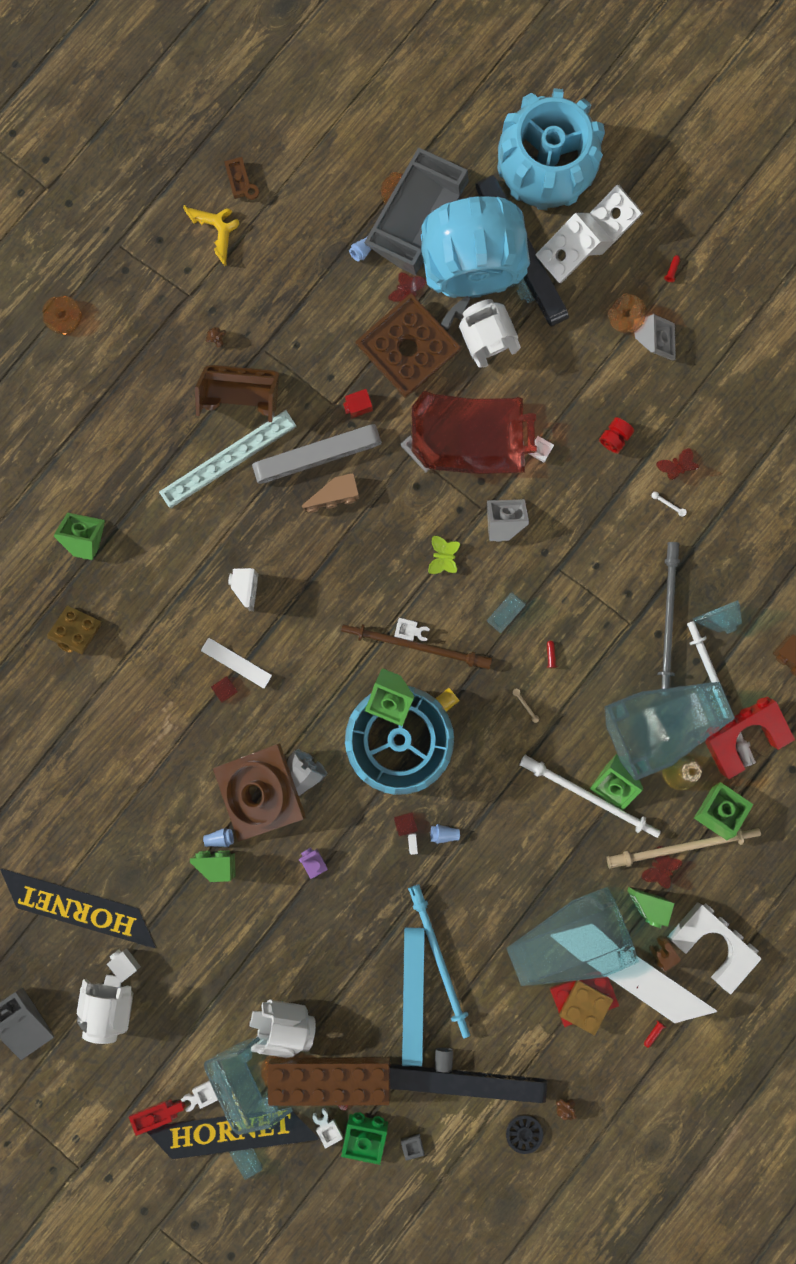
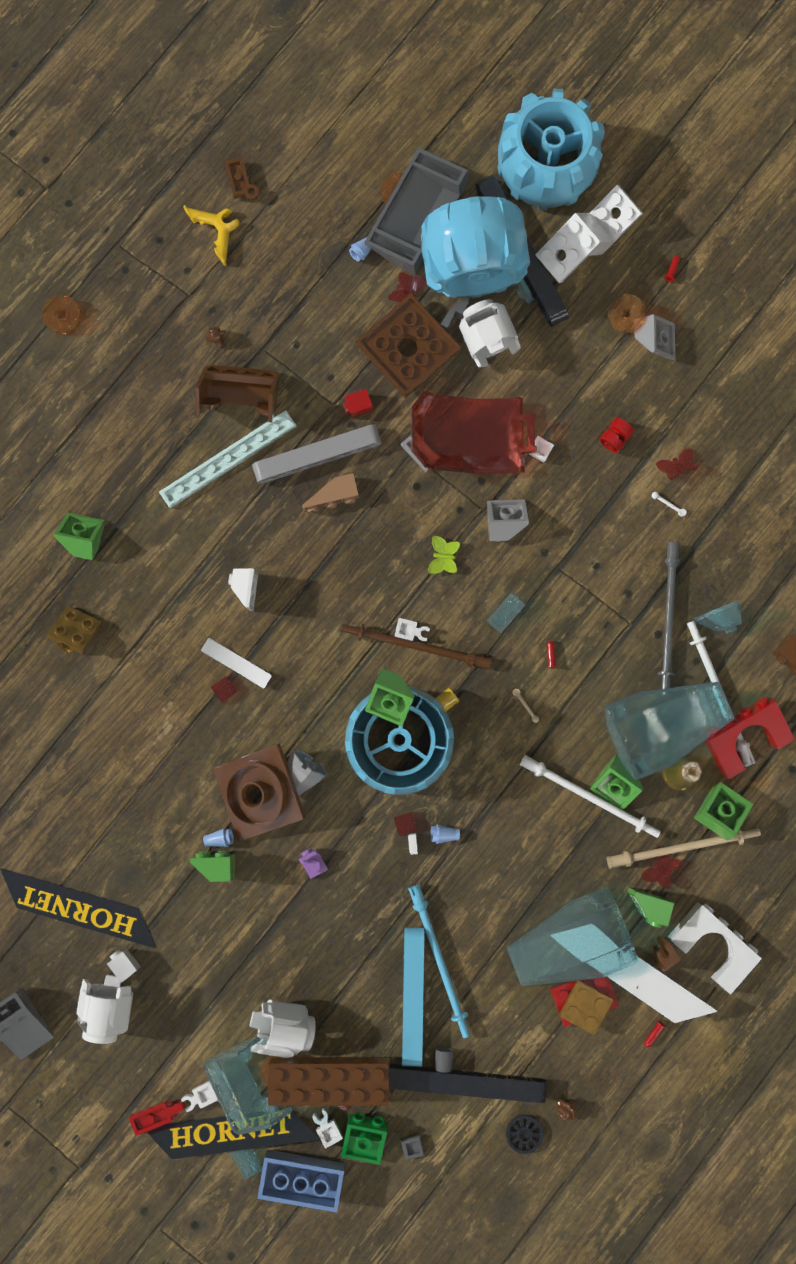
(301, 1180): none -> medium blue brick

